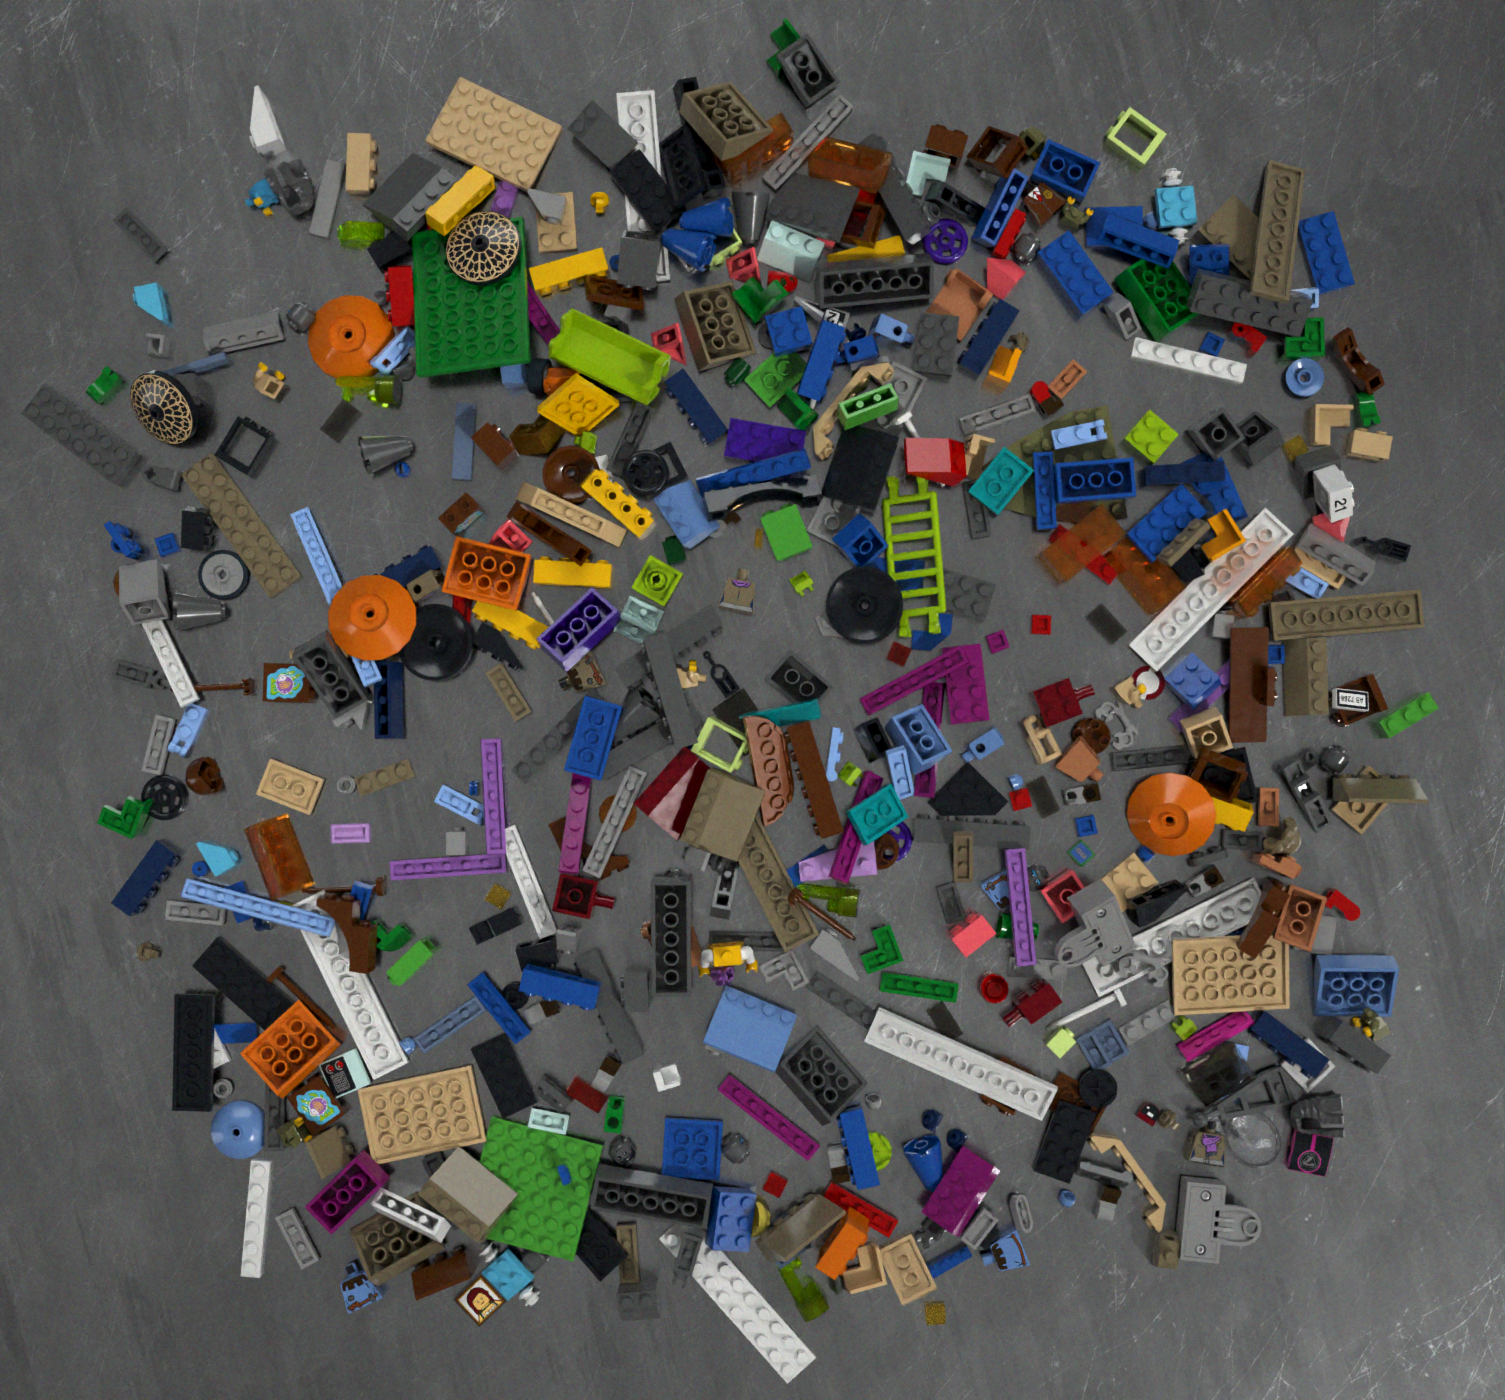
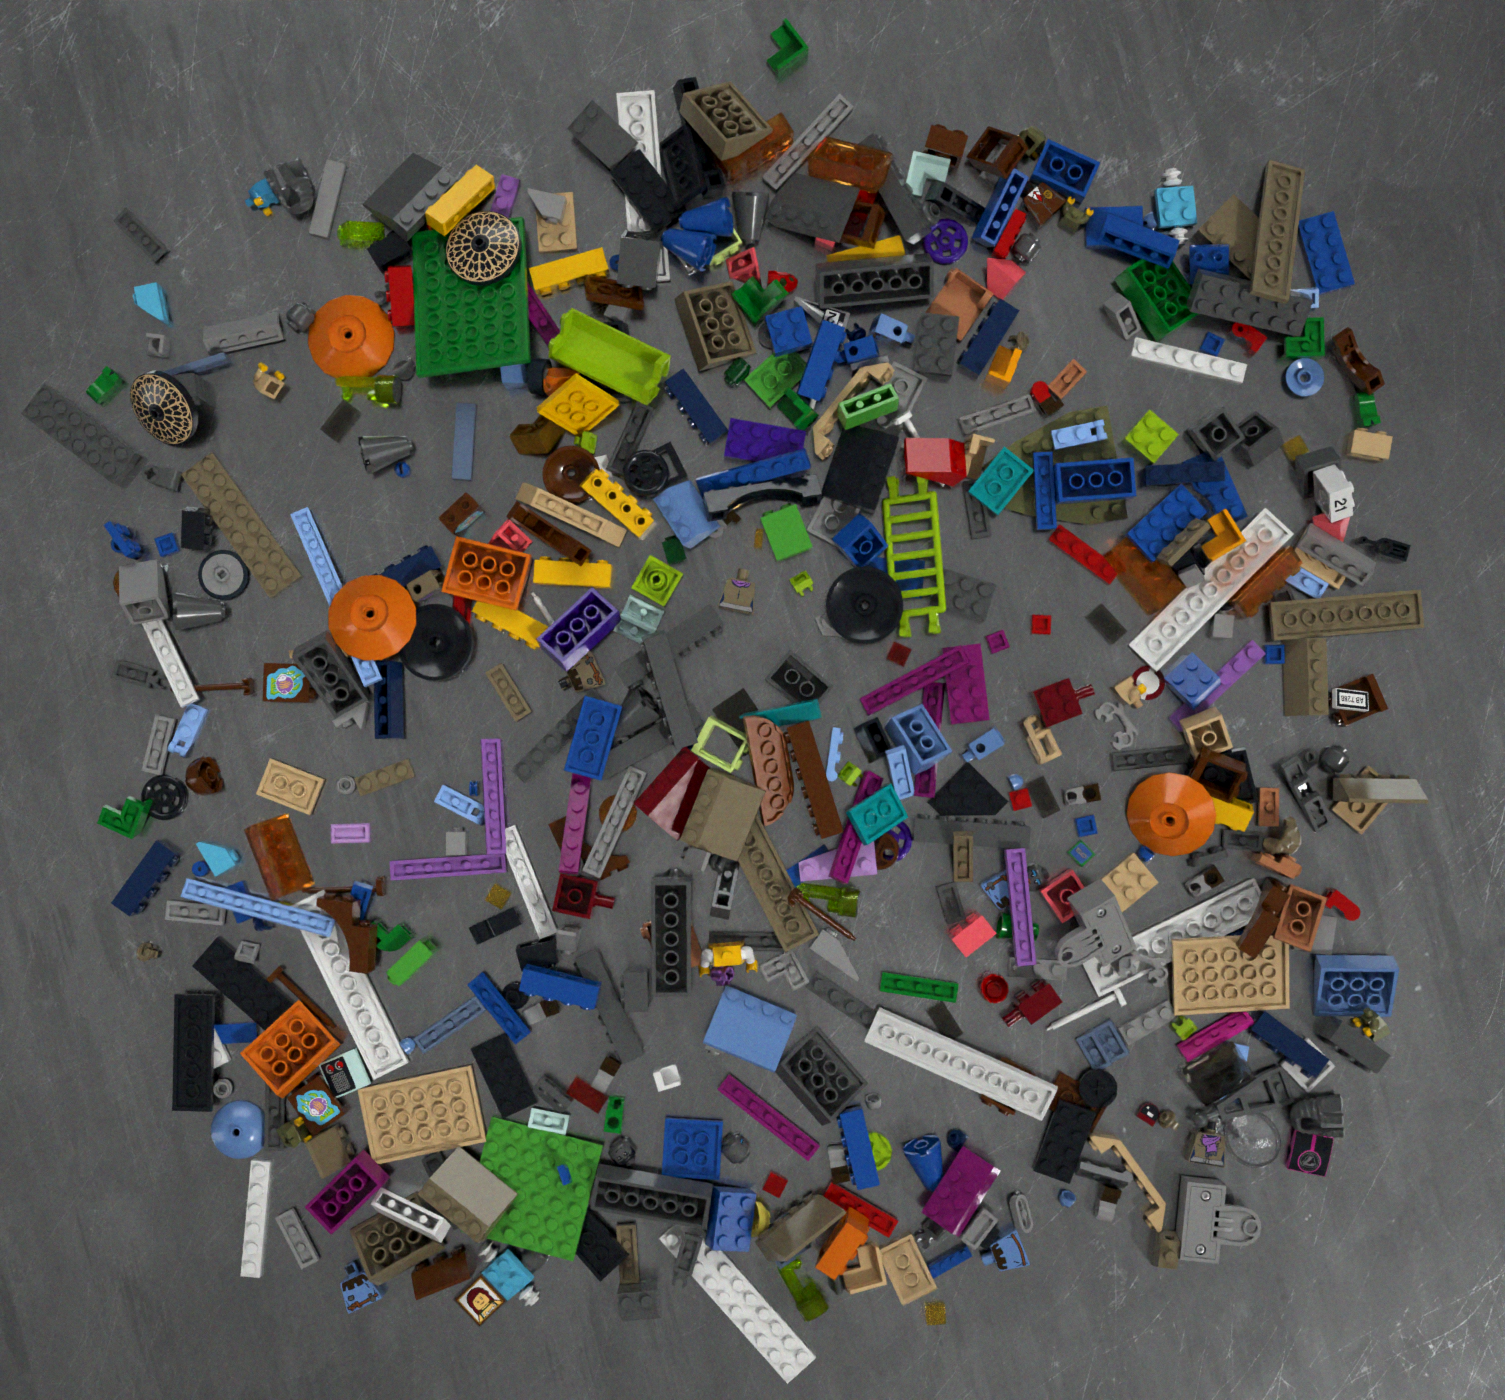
(230, 438): black window -> none
(247, 952): none -> light grey tile
(263, 126): white slope -> none
(360, 164): tan brick -> none
(394, 351): light blue plate -> none
(493, 134): tan plate -> none
(494, 446): reddish brown brick -> none
(494, 642): black slope -> none
(599, 200): yellow plate -> none
(670, 342): coral slope -> none
(690, 676): tan piece -> none
(720, 681): black piece -> none
(790, 251): light aqua slope -> none
(807, 70): dark grey slope -> none
(887, 952): green panel -> none
(927, 641): blue tile -> none
(931, 1120): dark blue plate -> none
(1060, 1041): yellowish green brick -> none
(1067, 555): clear orange brick -> none
(1074, 274): blue brick -> none
(1080, 761): nougat torso -> none
(1094, 732): reddish brown dish -> none
(1125, 151): yellowish green window -> none
(1153, 903): black slope -> none
(1191, 576): none -> light grey tile
(1250, 684): reddish brown bracket -> none
(1326, 416): tan panel -> none
(1405, 715): bright green brick -> none

